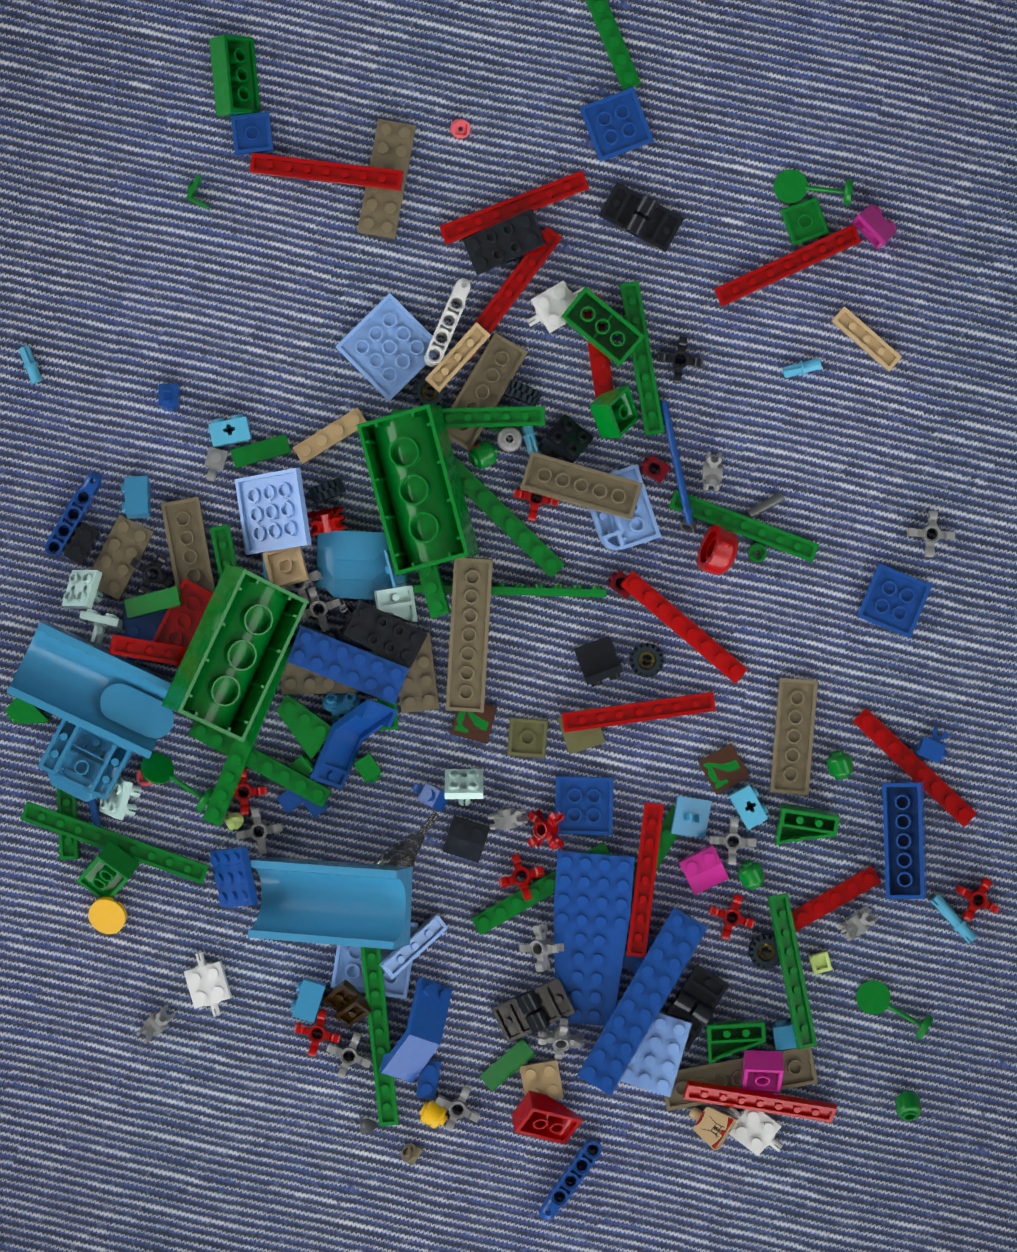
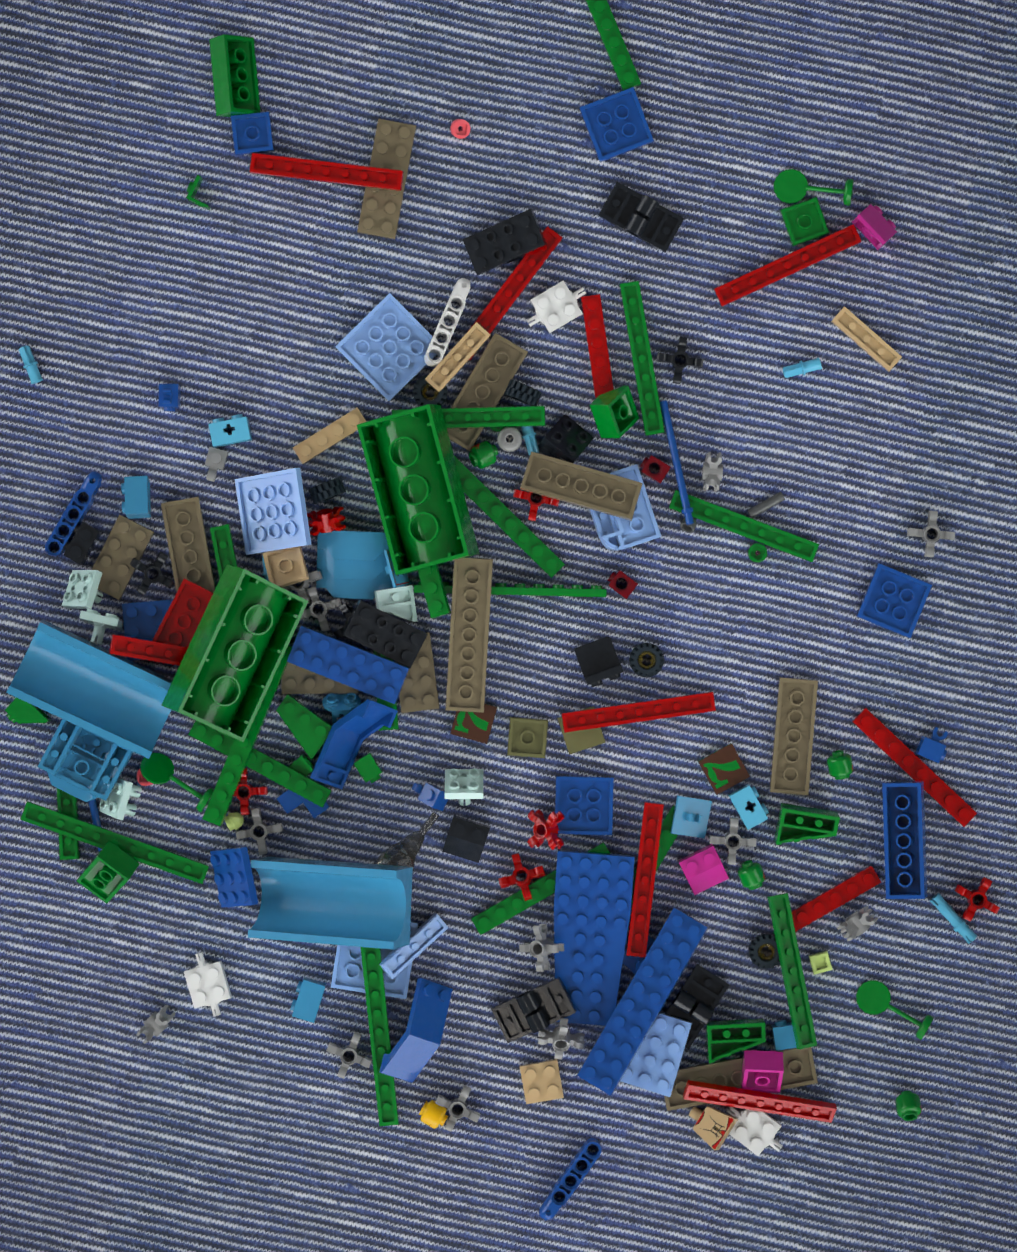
(107, 915): yellow tile -> none
(136, 711): dark azure tile -> none
(153, 602): green tile -> none
(260, 451): green tile -> none
(328, 1035): red pin -> none
(347, 1002): dark brown slope -> none
(367, 1125): dark grey hinge -> none
(411, 1153): dark tan plate -> none
(428, 1079): blue plate -> none
(504, 210): red plate -> none
(507, 1064): green tile -> none
(508, 818): light grey pin -> none
(545, 1118): red slope -> none
(601, 314): green brick -> none
(683, 627): red plate -> none
(717, 550): red piece -> none
(736, 902): red pin -> none

